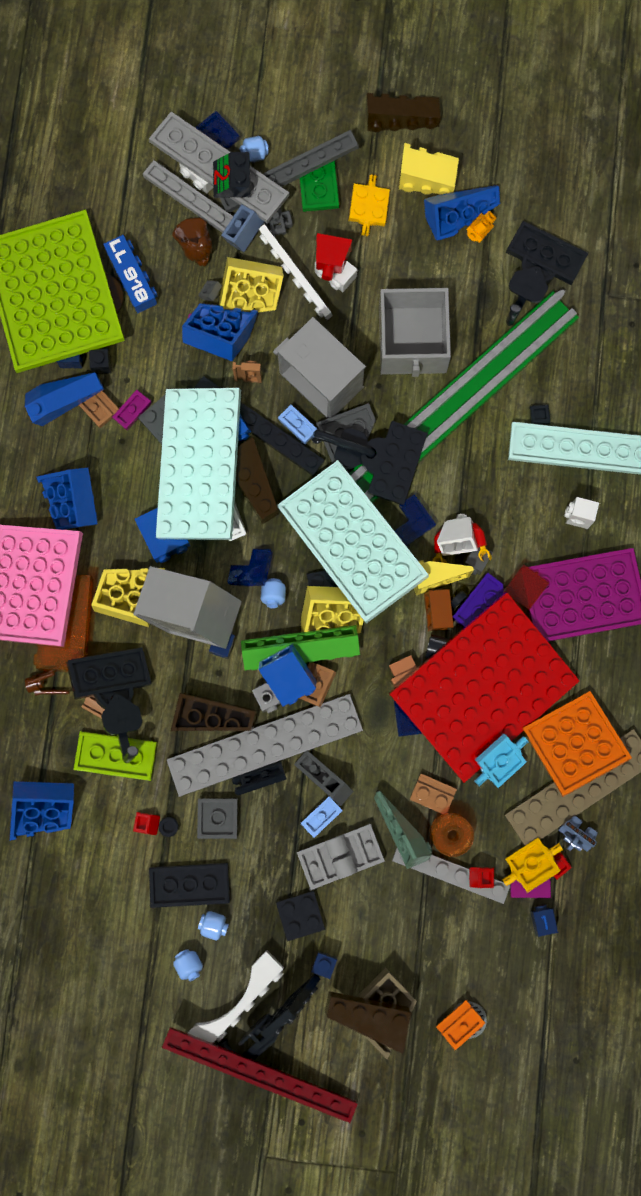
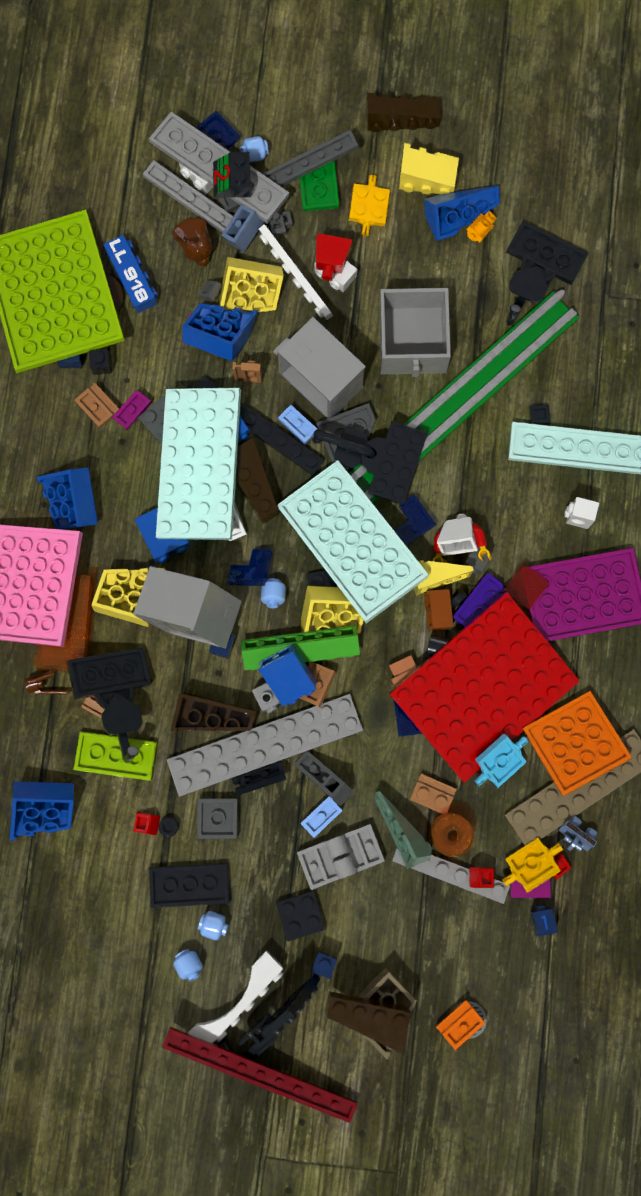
(58, 397): blue wedge -> none

